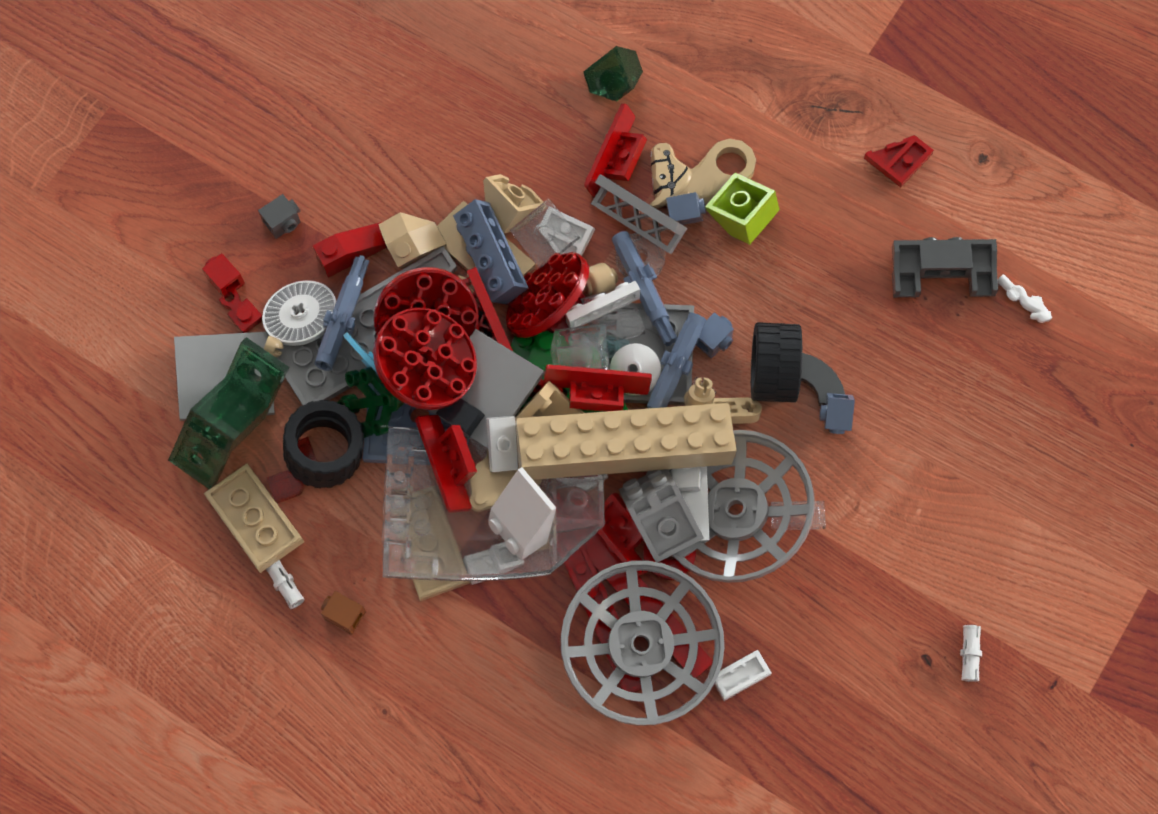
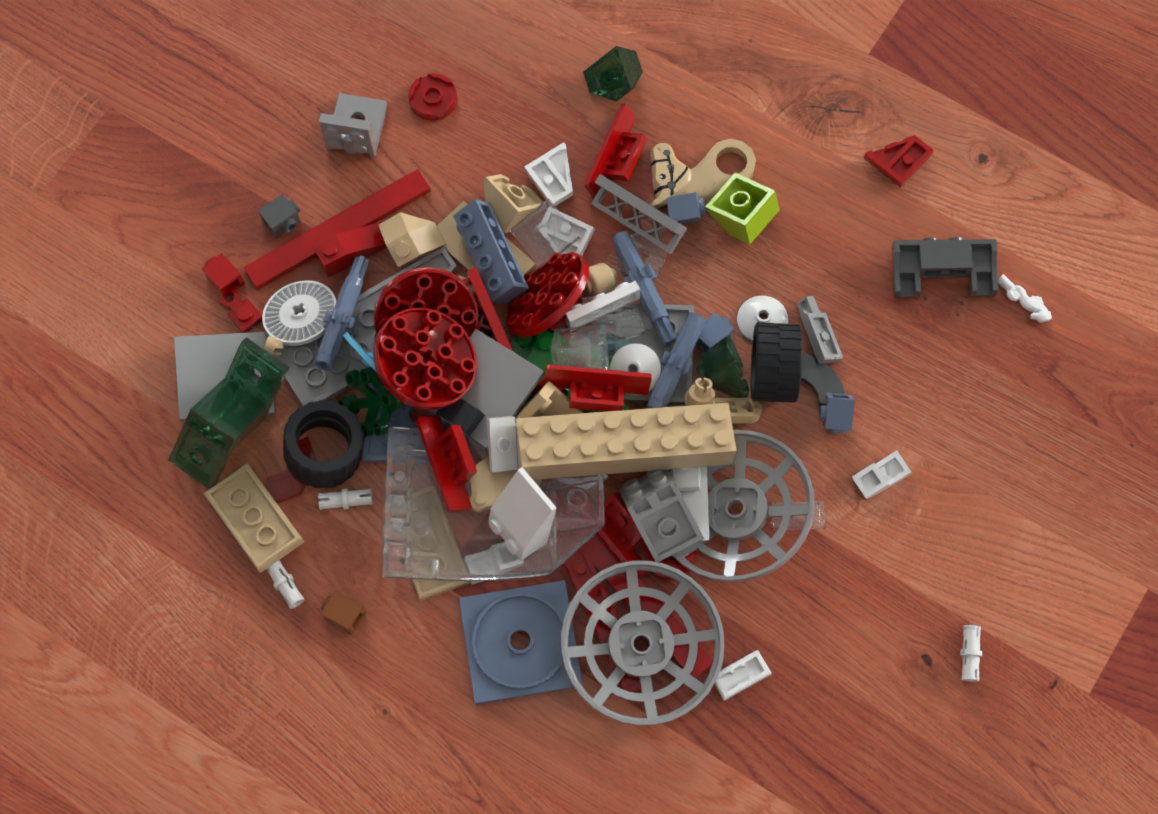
(345, 499): none -> white pin
(352, 134): none -> light grey bracket
(362, 214): none -> red tile
(432, 97): none -> red tile
(497, 667): none -> sand blue piece
(552, 174): none -> white wing
(724, 369): none -> clear green slope
(749, 314): none -> white dish
(819, 331): none -> light grey hinge
(881, 475): none -> white slope

